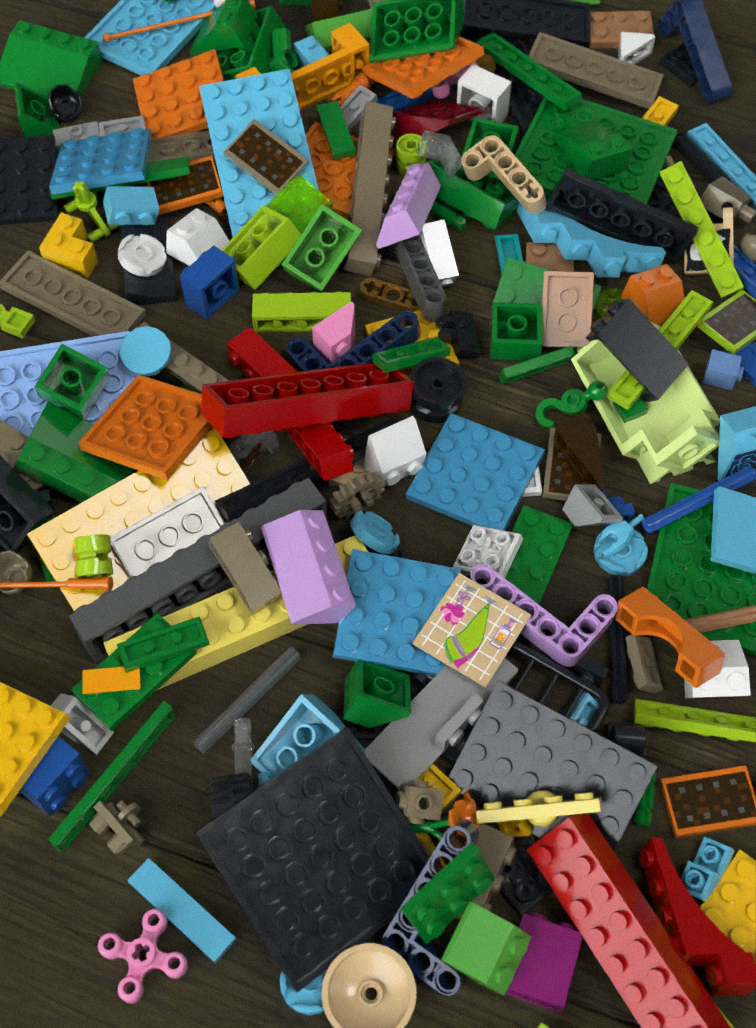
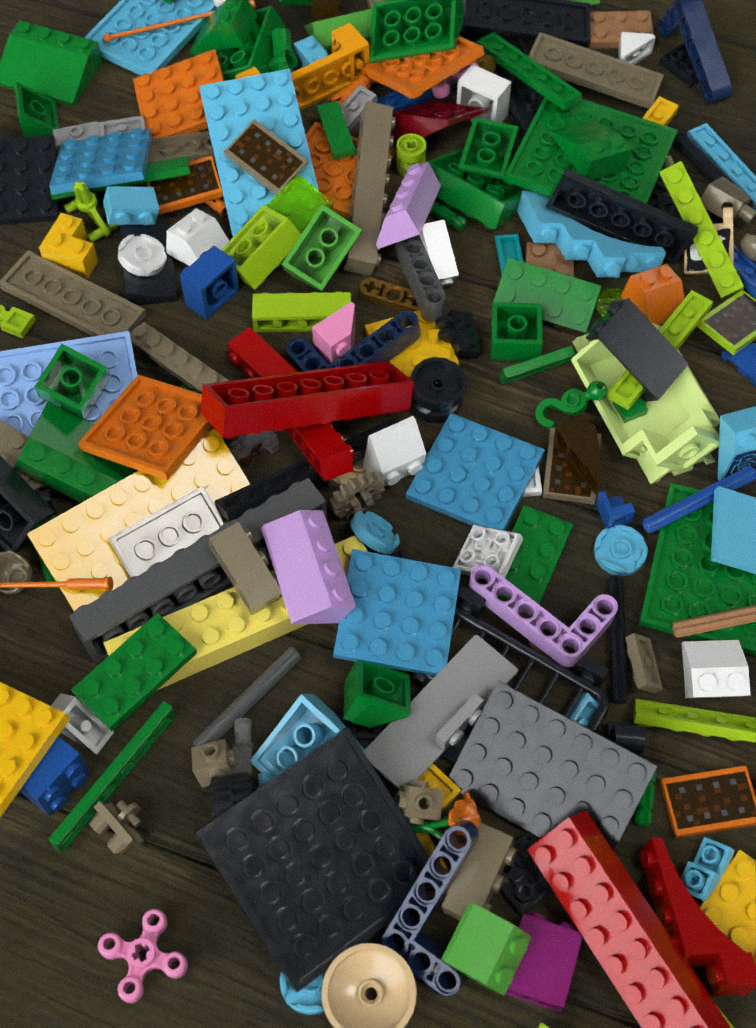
(64, 102): black hair -> none
(93, 556): lime wheel -> none
(110, 680): light orange sticker -> none
(145, 351): medium azure tile -> none
(162, 644): green tile -> none
(182, 910): medium azure tile -> none
(213, 761): none -> dark tan brick
(410, 354): green tile -> none
(440, 148): clear bracket -> none
(448, 893): green plate -> none
(472, 629): sticker -> none
(510, 176): tan beam -> none
(516, 828): yellow tile -> none
(540, 808): light yellow plate -> none
(567, 308): medium nougat plate -> none
(590, 507): light grey slope -> none
(621, 532): medium azure hand -> none
(647, 615): orange arch -> none
(723, 370): medium blue brick -> none

